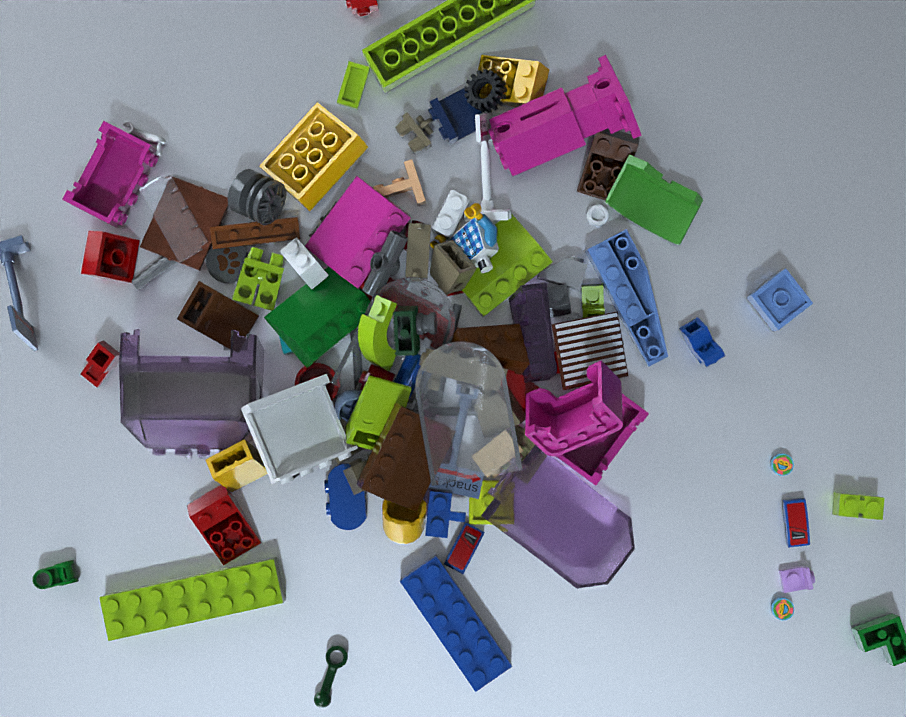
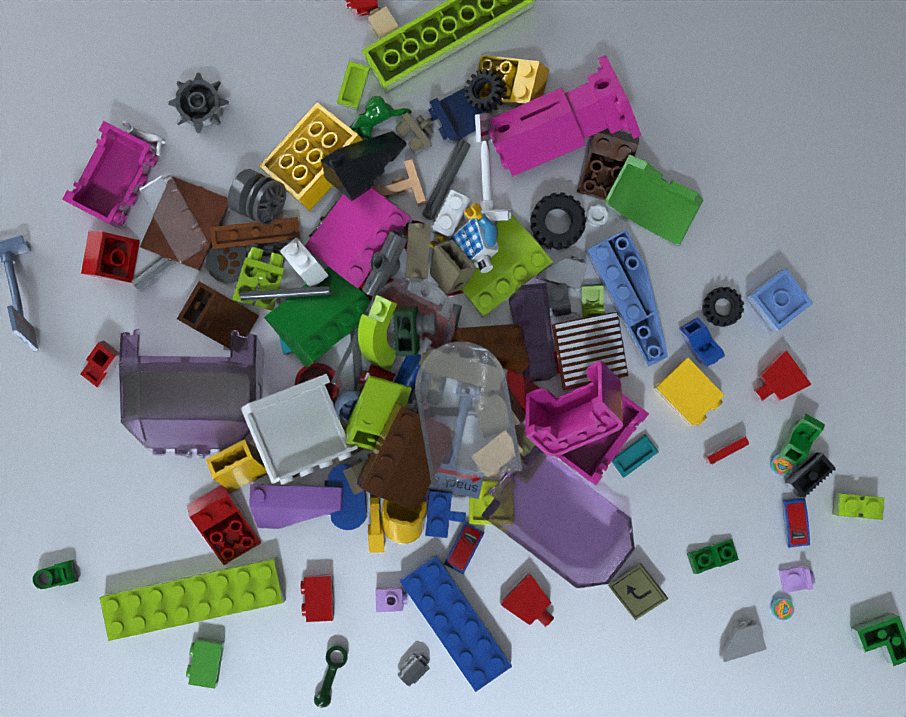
(198, 115): none -> dark grey brick
(205, 662): none -> bright green brick
(269, 248): none -> dark grey piece
(284, 505): none -> medium lavender wedge
(285, 293): none -> dark grey bar
(318, 598): none -> red brick
(357, 165): none -> black wedge
(375, 530): none -> yellow piece
(376, 112): none -> green animal
(382, 22): none -> tan brick
(390, 599): none -> lavender brick
(413, 669): none -> dark grey brick
(446, 179): none -> dark grey axle
(528, 602): none -> red torso
(564, 203): none -> black tyre
(634, 456): none -> teal tile
(638, 591): none -> olive piece
(689, 392): none -> yellow brick
(712, 556): none -> green slope
(726, 450): none -> red tile
(736, 306): none -> black tyre
(743, 641): none -> light grey slope
(781, 378): none -> red torso
(800, 439): none -> green brick
(810, 474): none -> black brick

